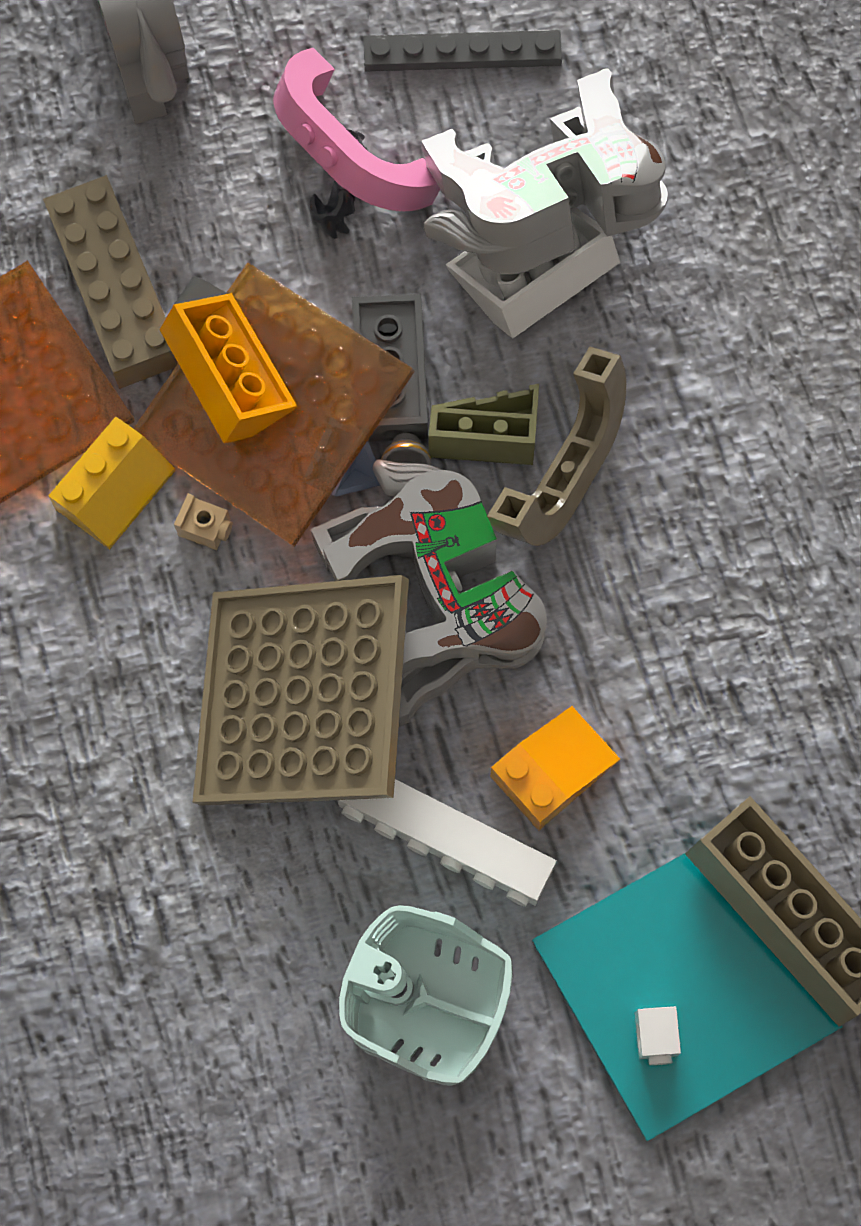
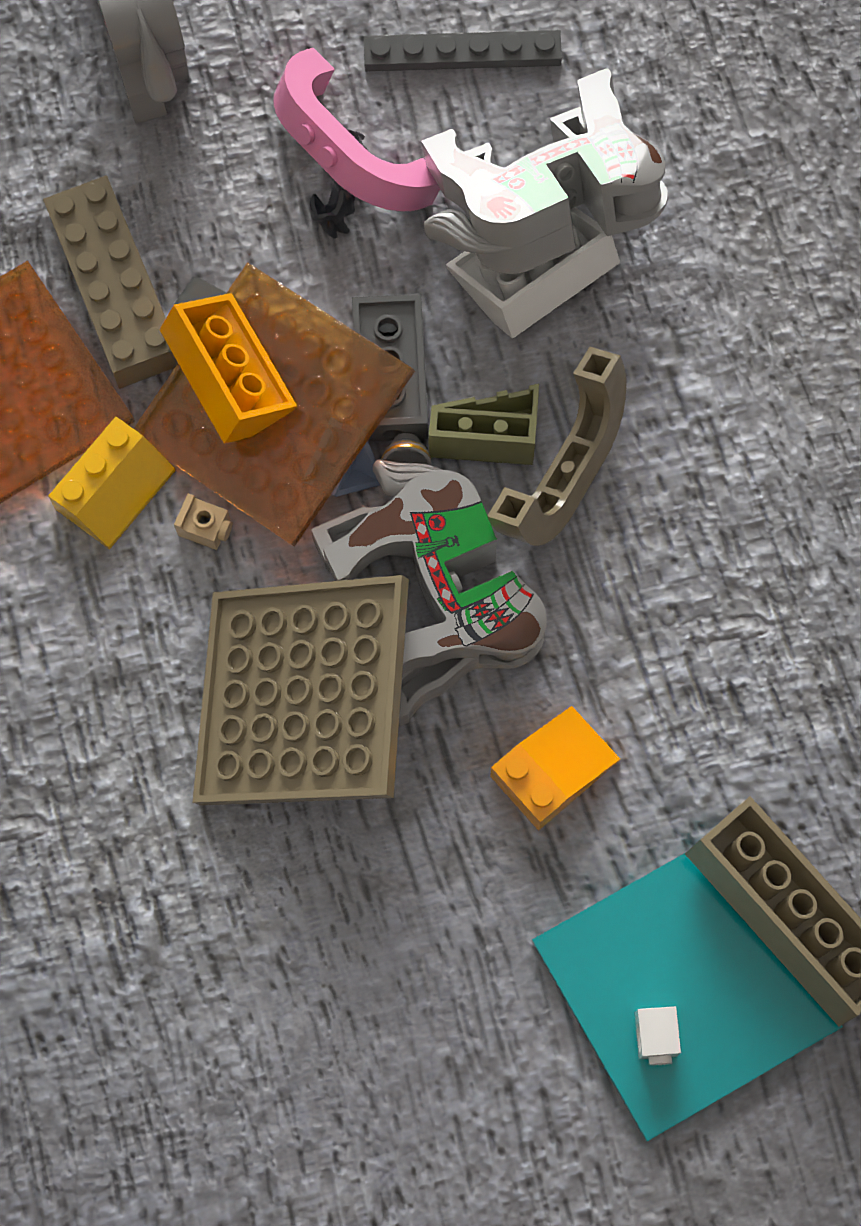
(445, 1003): light aqua piece -> none
(457, 841): white brick -> none

